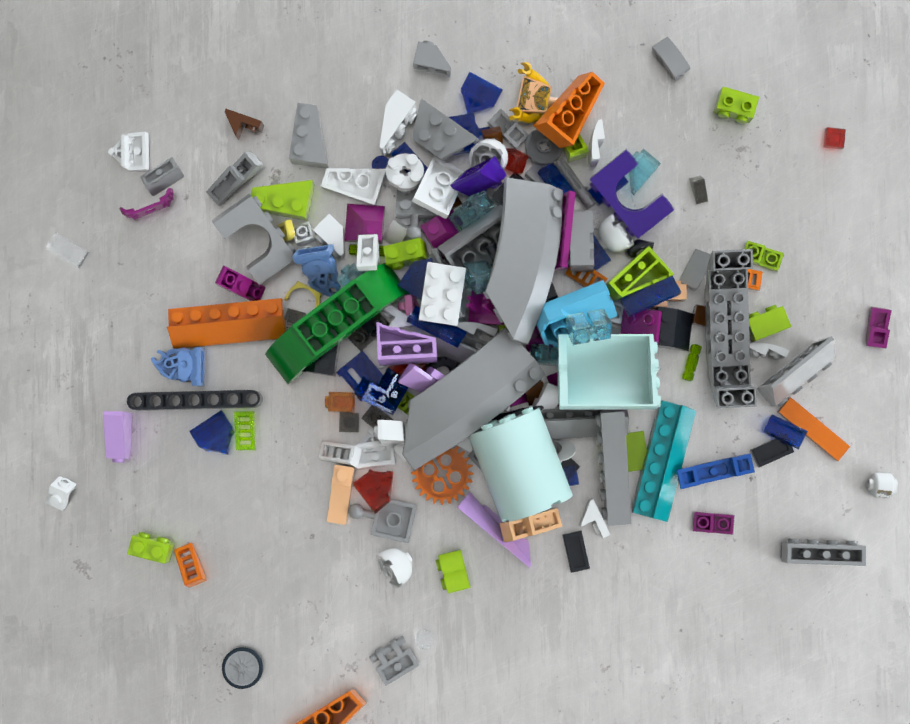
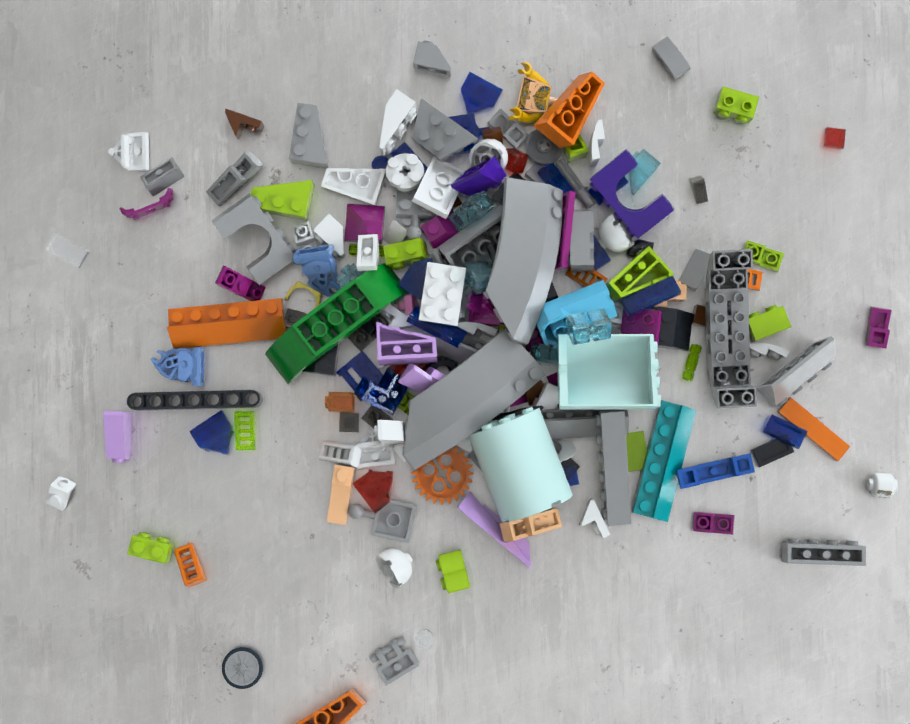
(288, 230): light yellow tile -> none
(576, 551): black tile -> none

